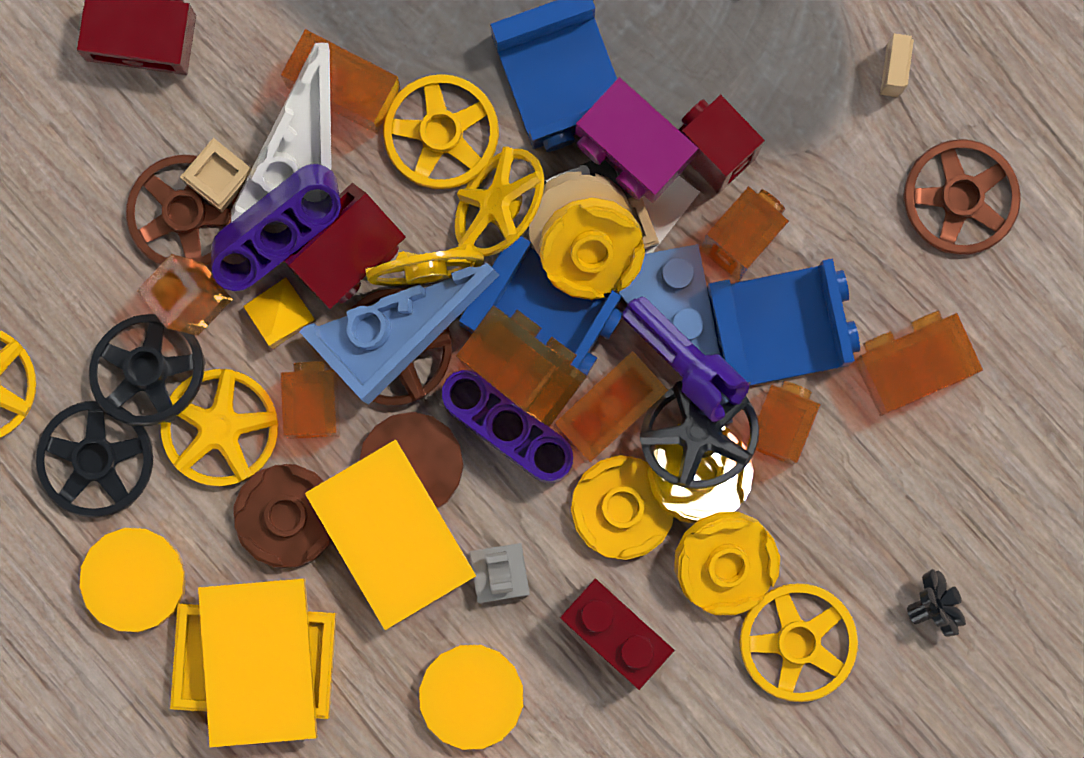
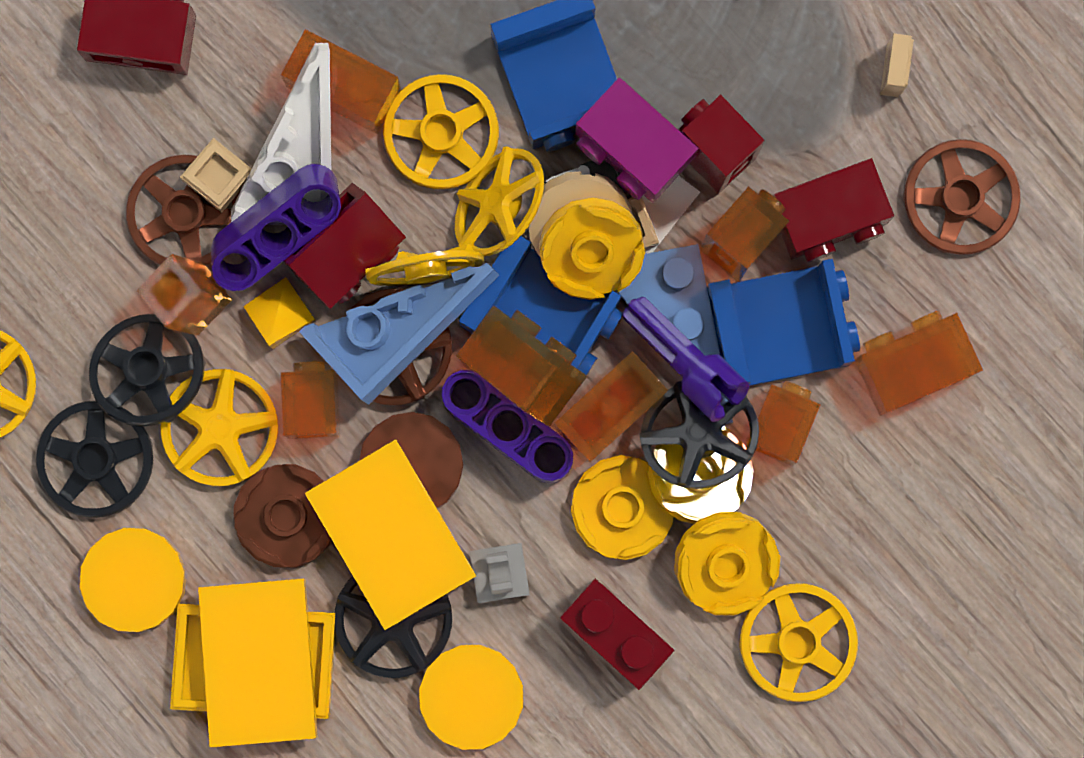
(400, 633): none -> black wheel
(834, 210): none -> dark red brick
(938, 604): black plant -> none

